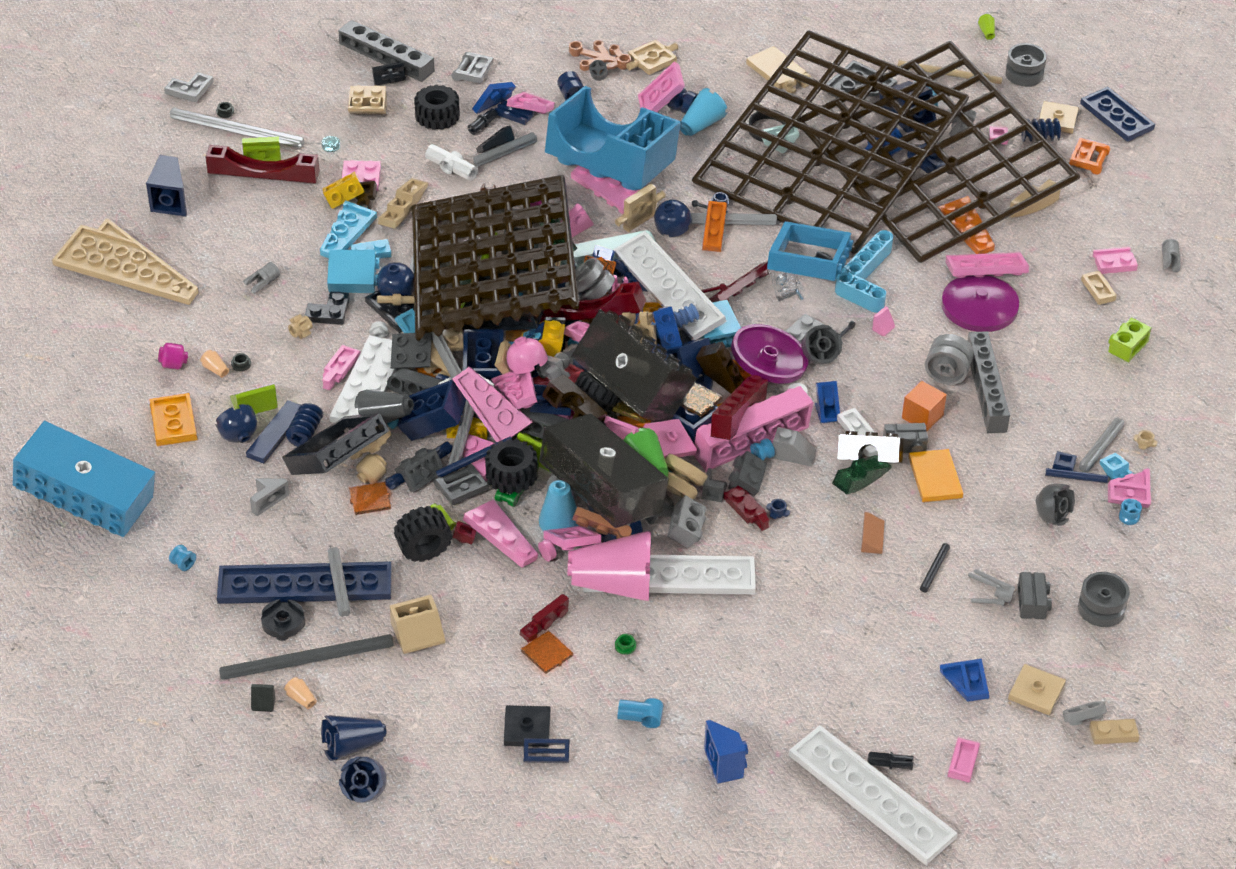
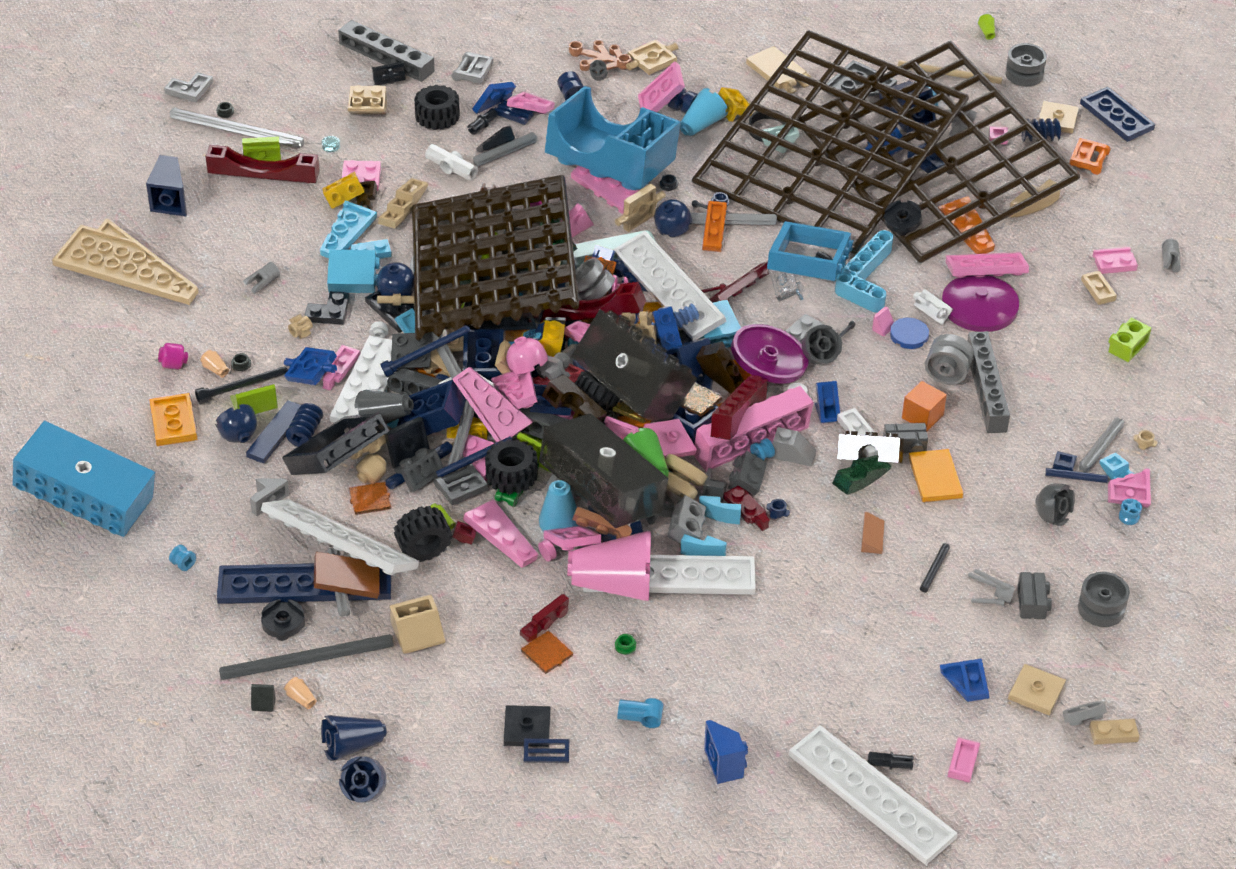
(205, 394): none -> black piece
(310, 365): none -> blue plate
(340, 536): none -> white plate
(345, 575): none -> tile
(390, 367): none -> dark blue piece
(406, 440): none -> black plate
(668, 182): none -> black plate
(696, 547): none -> medium azure slope
(721, 511): none -> medium azure slope
(735, 102): none -> yellow bracket
(905, 225): none -> black plate
(909, 333): none -> tile
(932, 306): none -> white hinge

